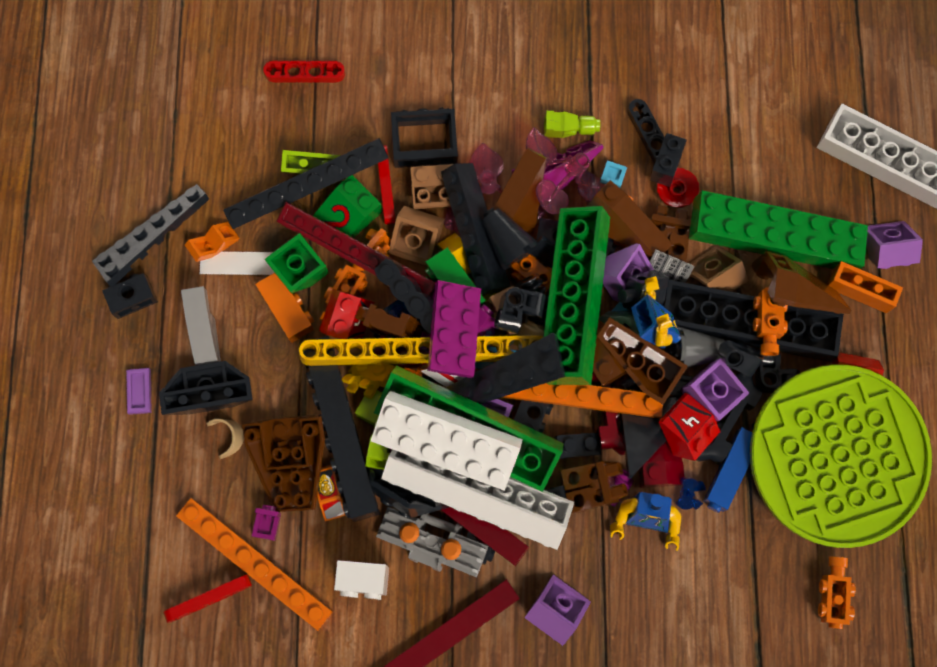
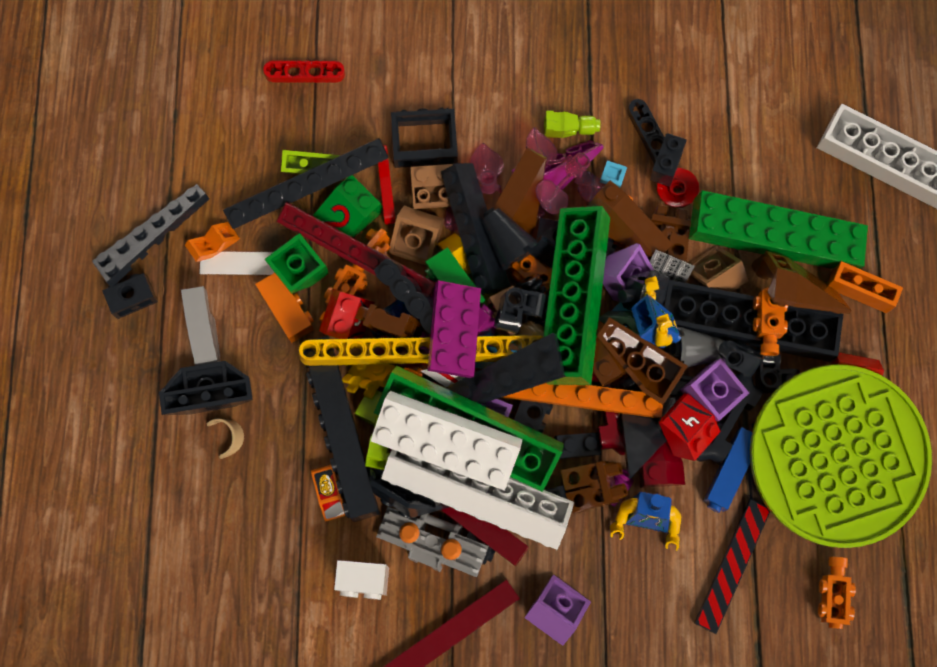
(139, 391): medium lavender tile -> none
(207, 598): red beam -> none
(254, 564): orange plate -> none
(266, 523): magenta bracket -> none
(287, 459): reddish brown wedge -> none
(687, 493): clear blue piece -> none
(732, 566): none -> tile
(893, 245): medium lavender slope -> none

